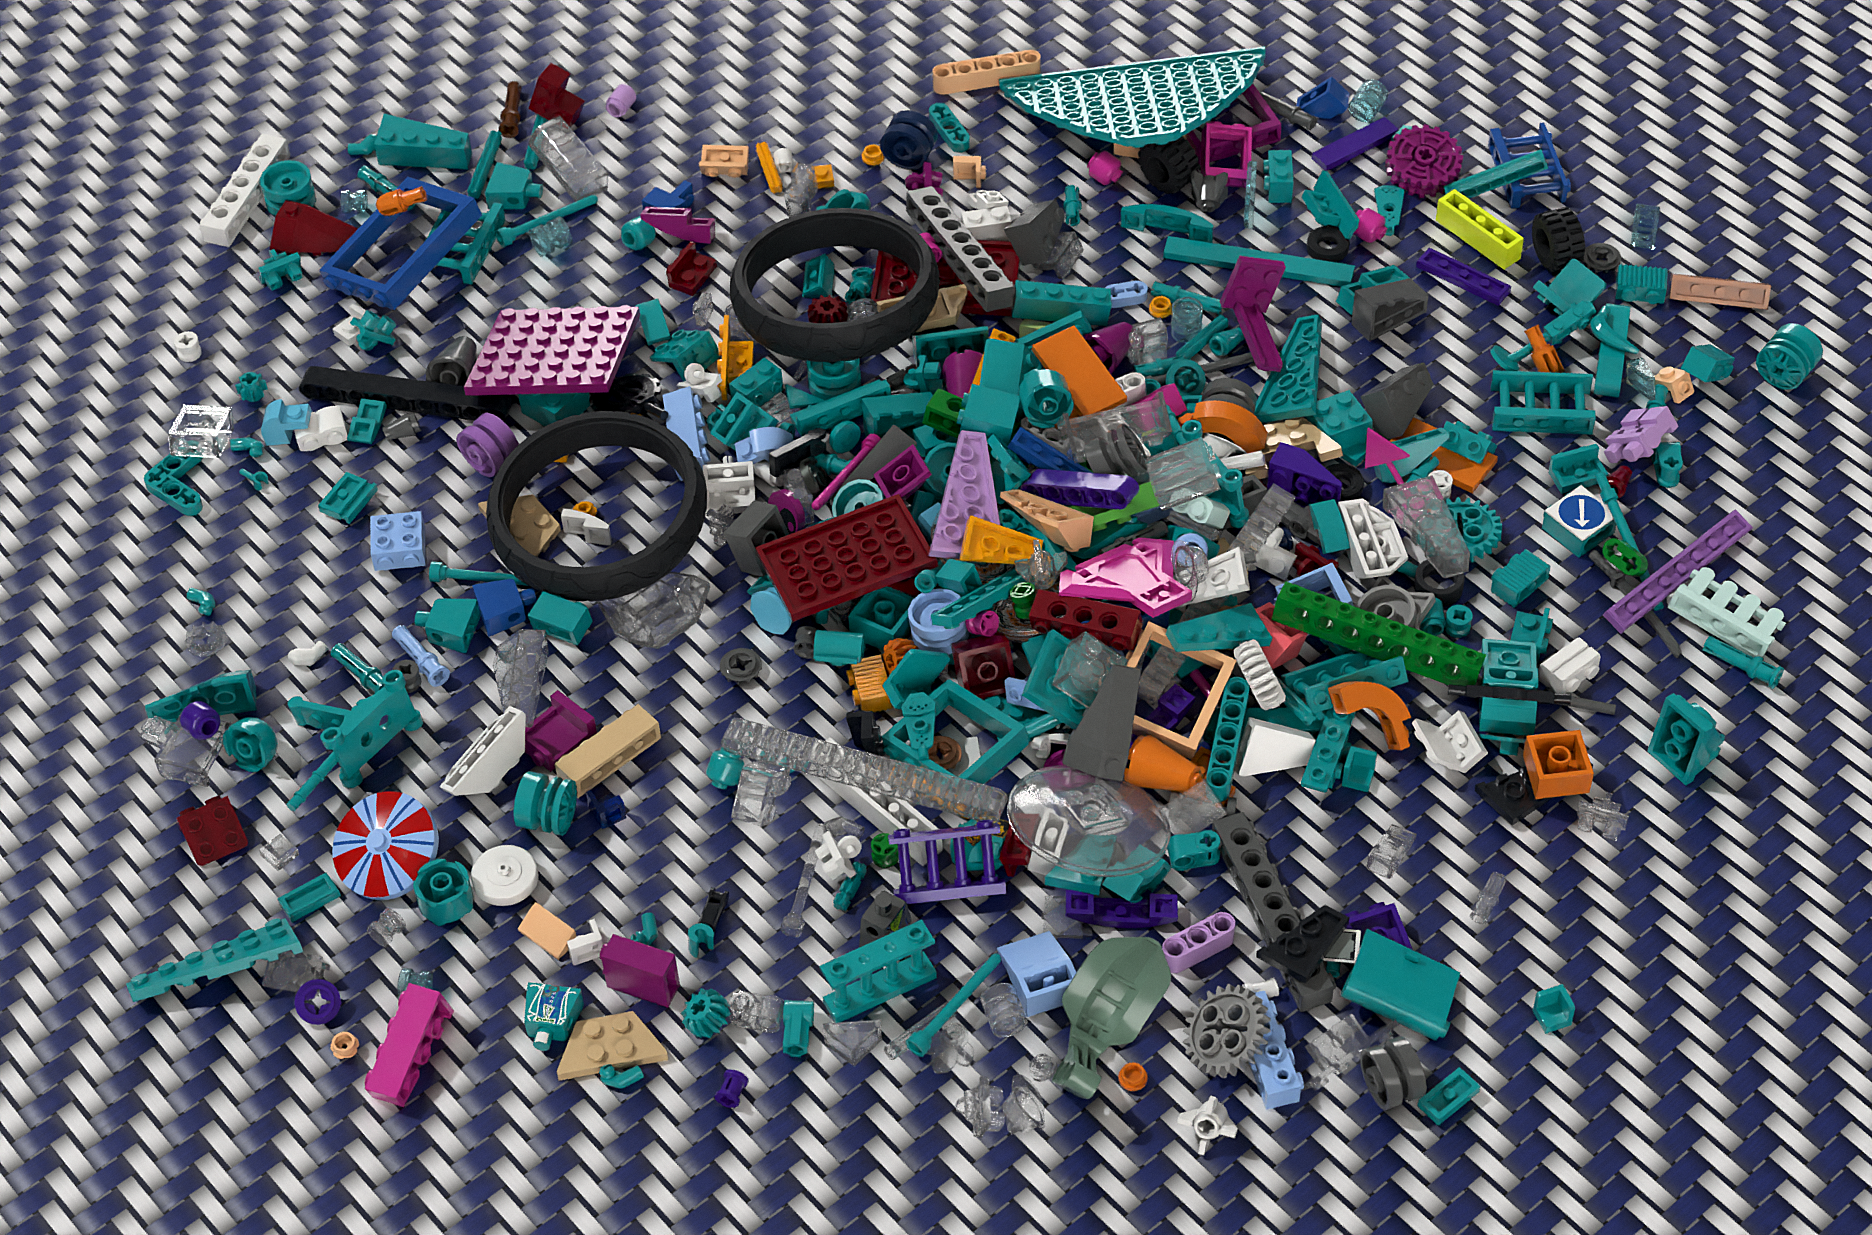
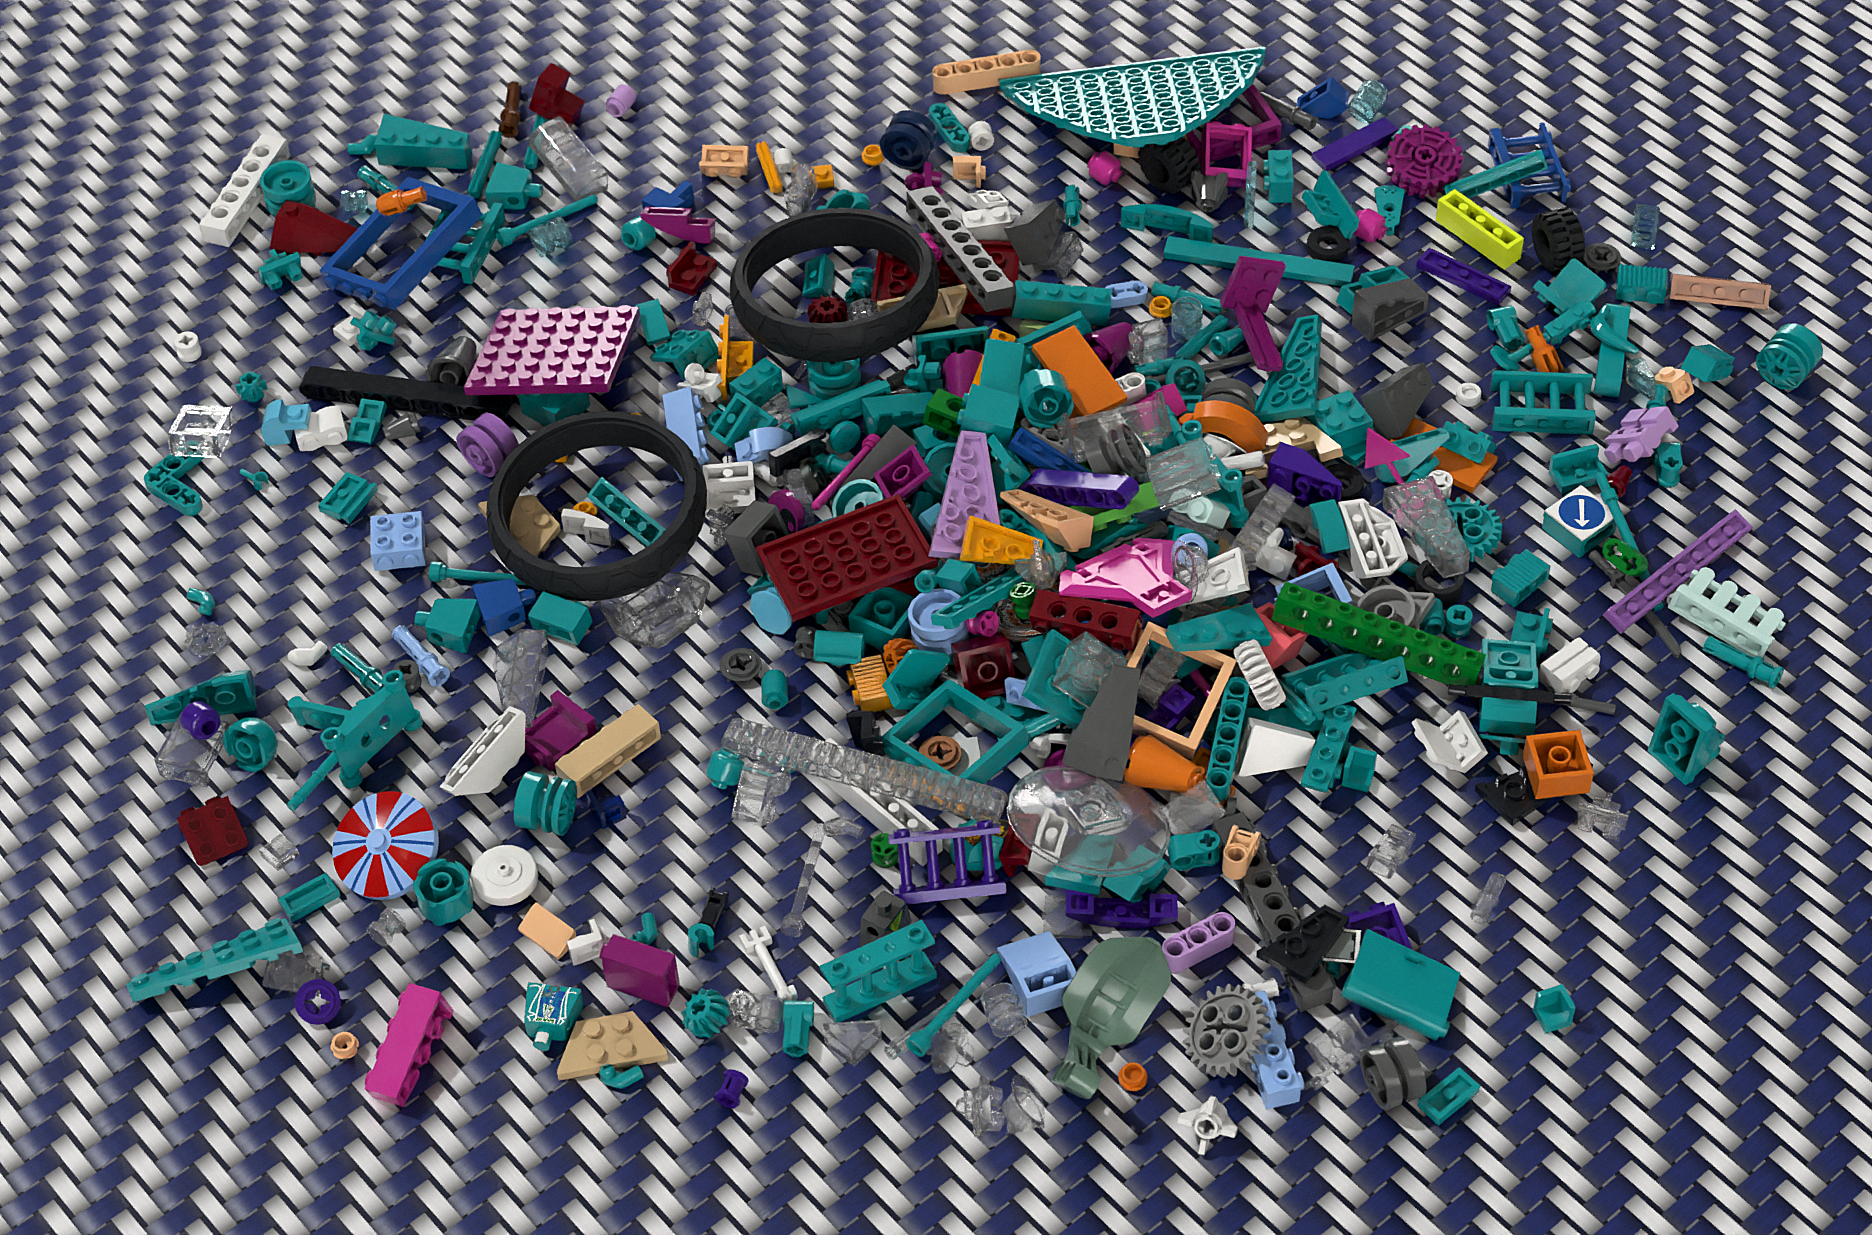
(158, 731): clear plate -> none
(247, 444): teal arm -> none
(407, 976): clear light blue wheel -> none
(625, 512): none -> teal brick
(631, 399): black bar -> none
(759, 945): none -> white hinge
(774, 689): none -> teal brick
(836, 855): white hips -> none
(849, 887): teal axle -> none
(920, 710): teal piece -> none
(981, 135): none -> white wheel
(1042, 1067): clear plate -> none
(1239, 852): none -> light nougat piece
(1385, 703): orange arch -> none
(1468, 394): none -> white tile
(1504, 322): none -> teal piece

